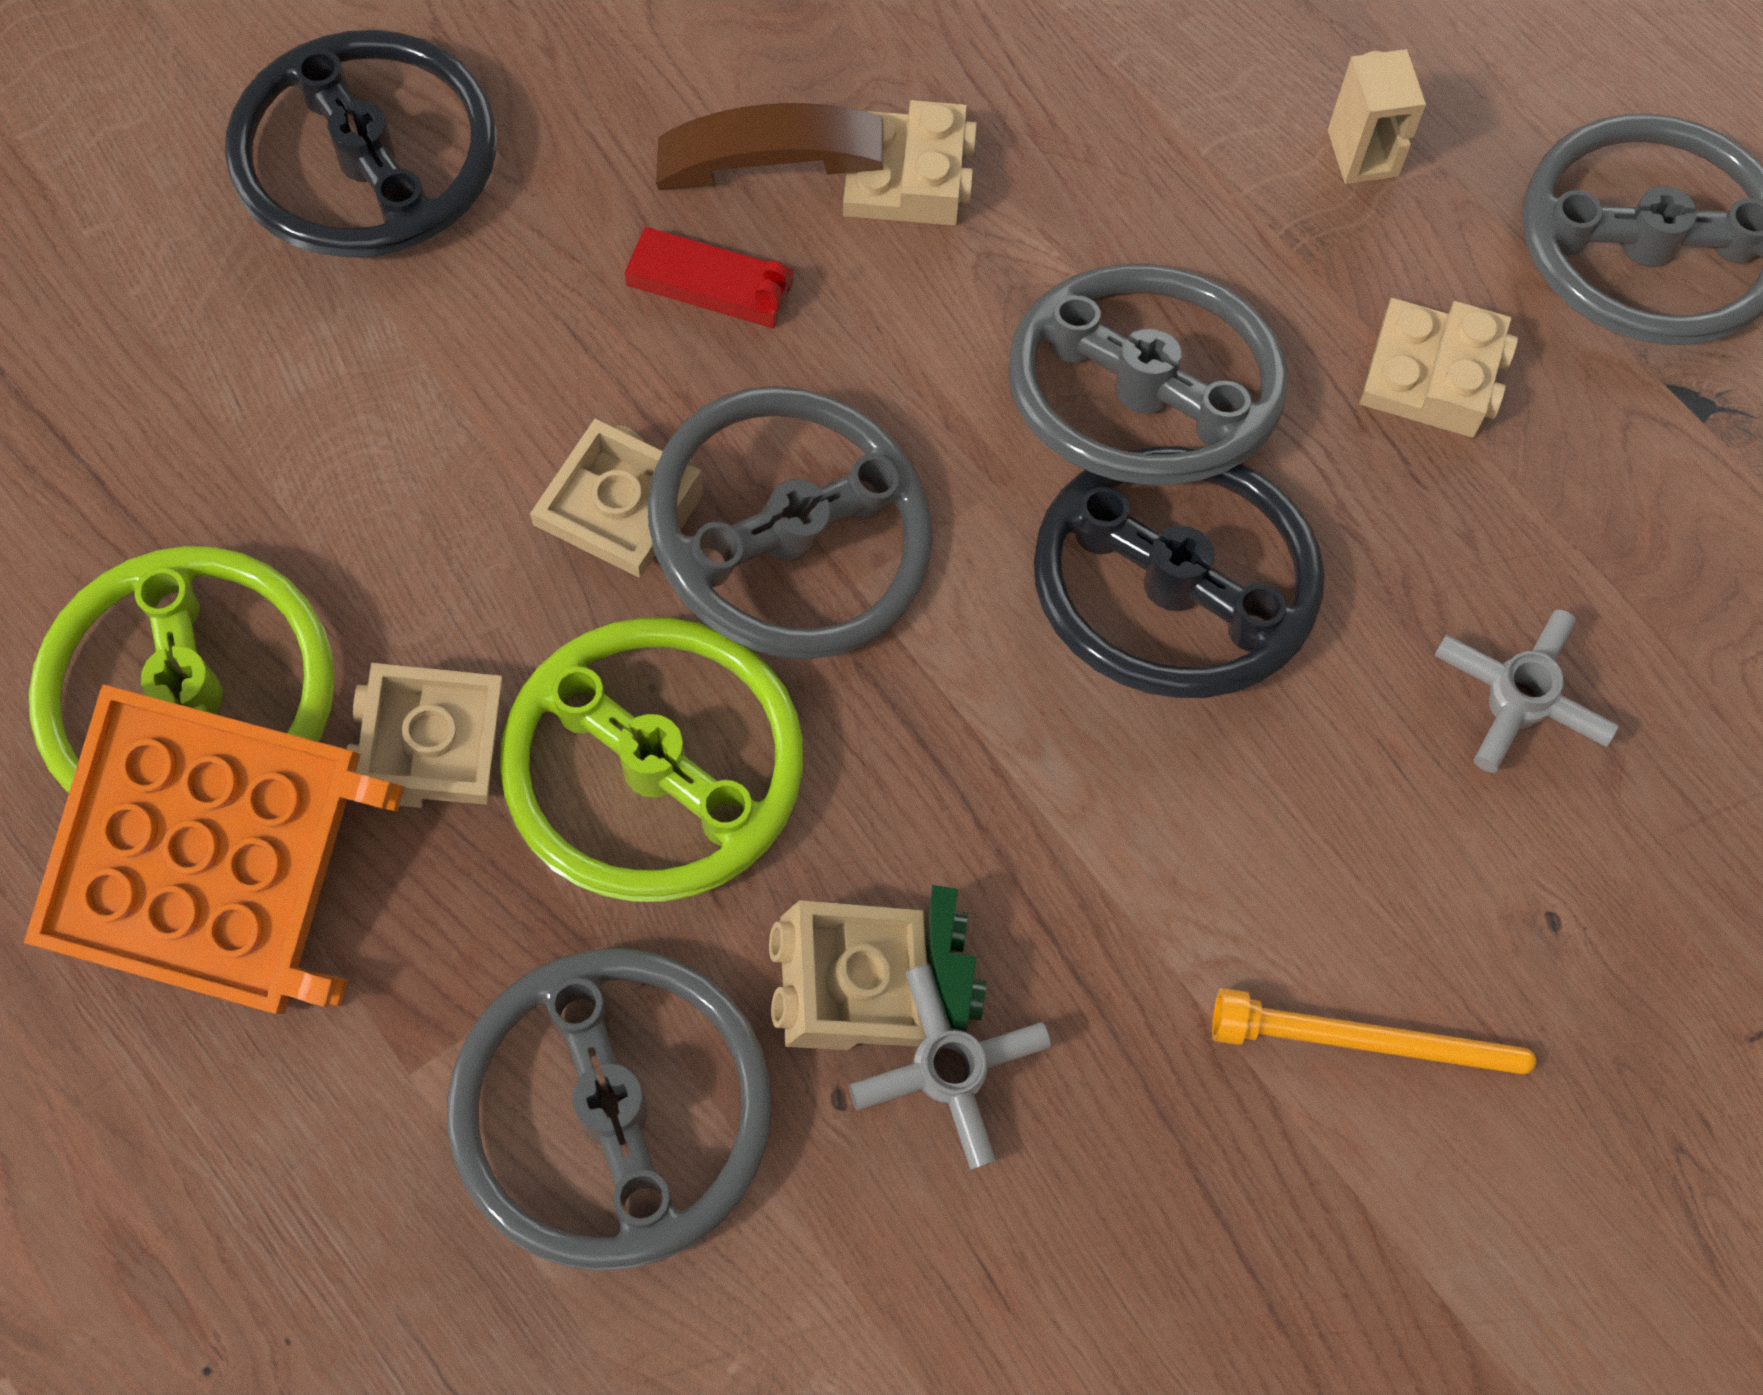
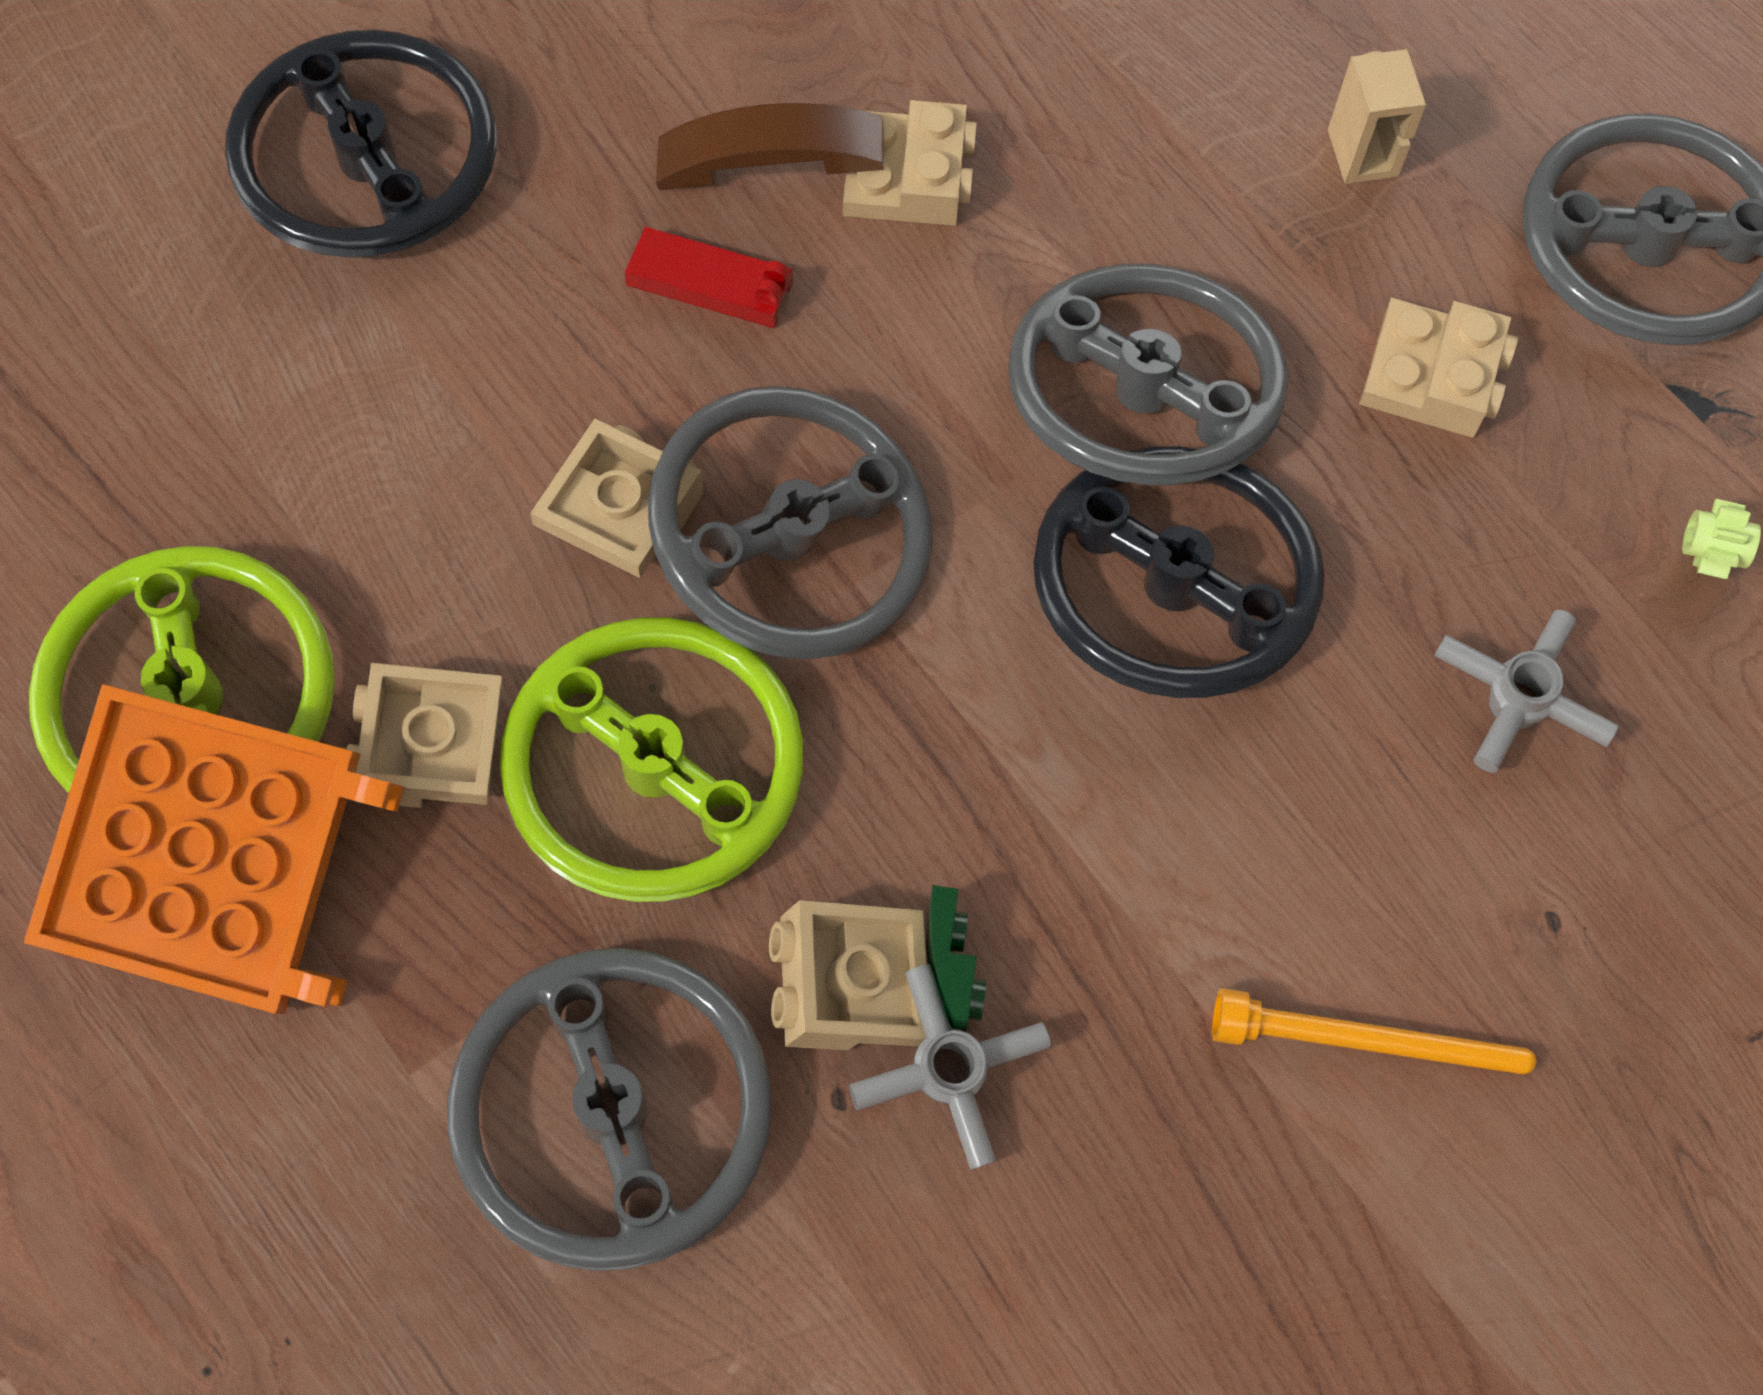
(1721, 539): none -> yellowish green gear

